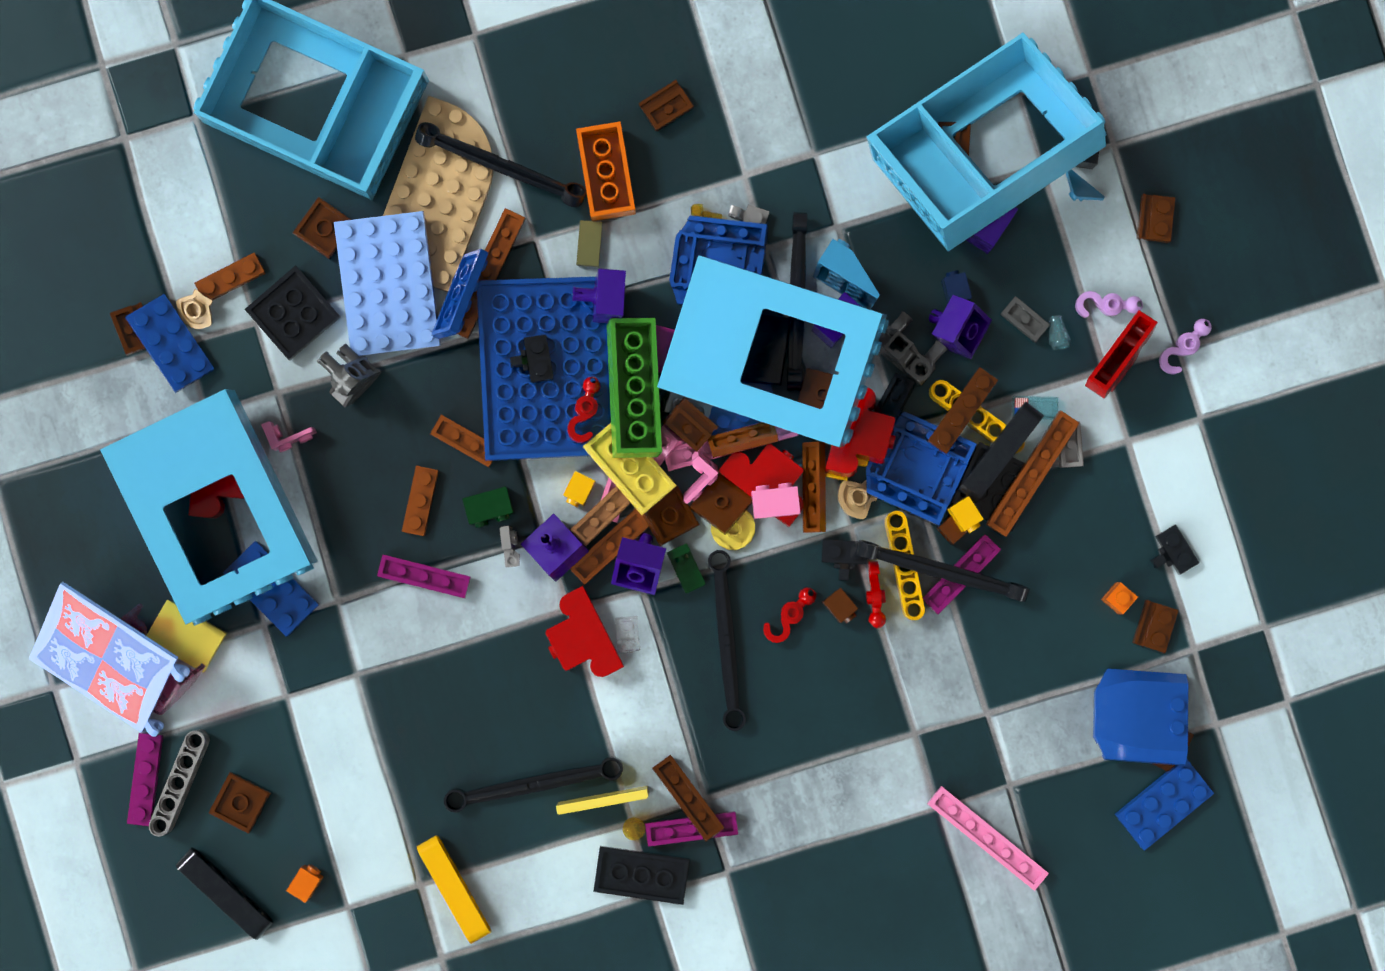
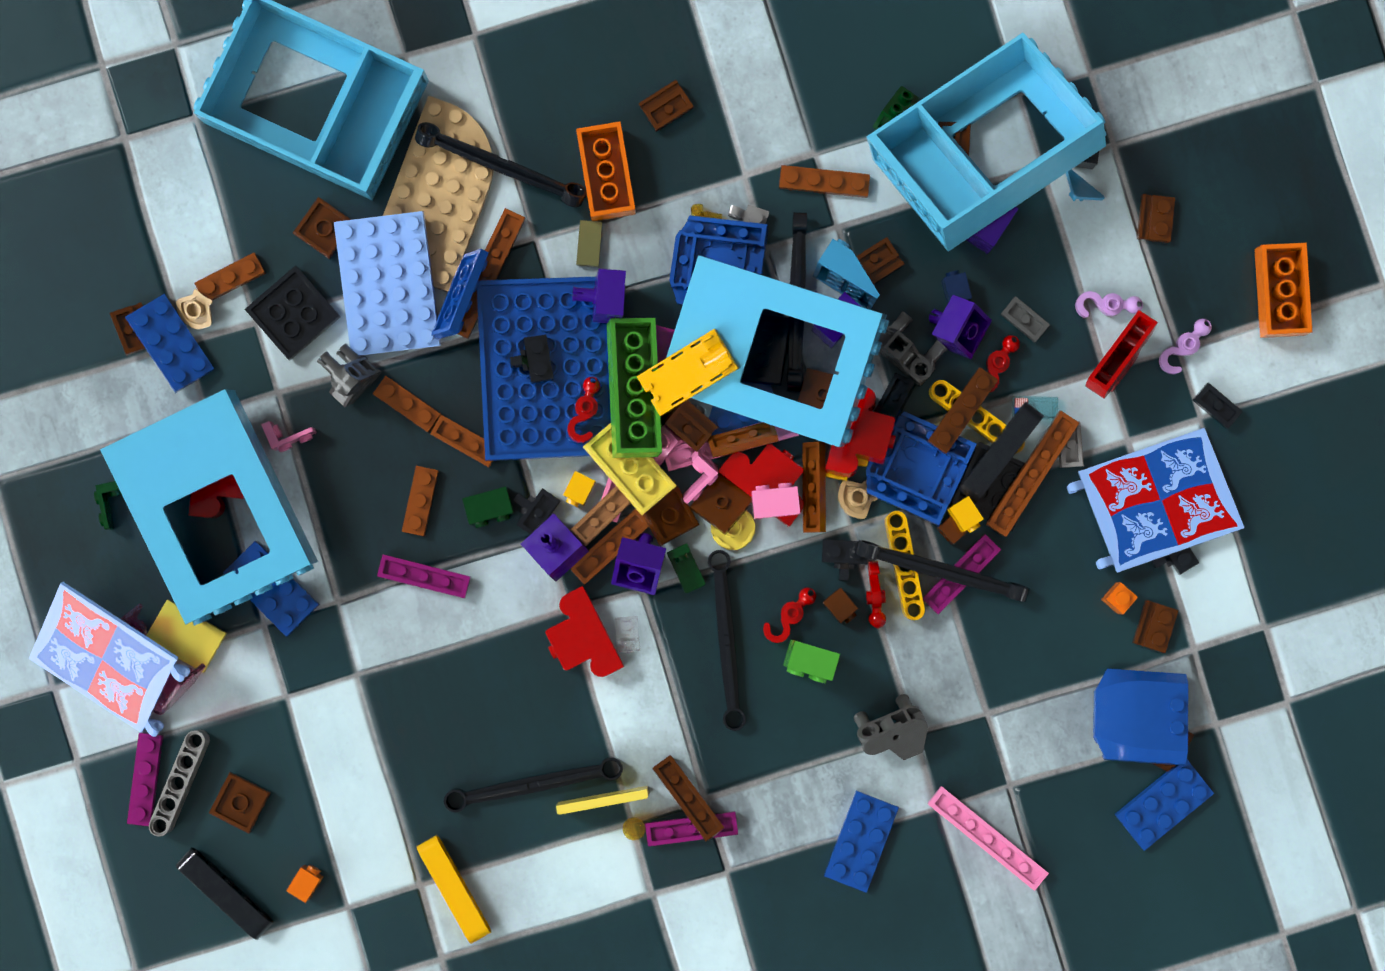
(101, 498): none -> dark green bracket
(407, 404): none -> dark orange plate
(508, 540): light grey hinge -> none
(535, 510): none -> black hinge
(641, 875): black plate -> none
(688, 372): none -> yellow piece
(812, 660): none -> bright green brick
(824, 181): none -> dark orange plate
(861, 841): none -> blue plate
(880, 260): none -> reddish brown plate
(898, 103): none -> dark green bracket
(903, 738): none -> dark grey piece
(999, 360): none -> red piece
(1058, 334): clear light blue cone -> none
(1159, 500): none -> flag
(1217, 405): none -> black plate
(1283, 290): none -> orange brick

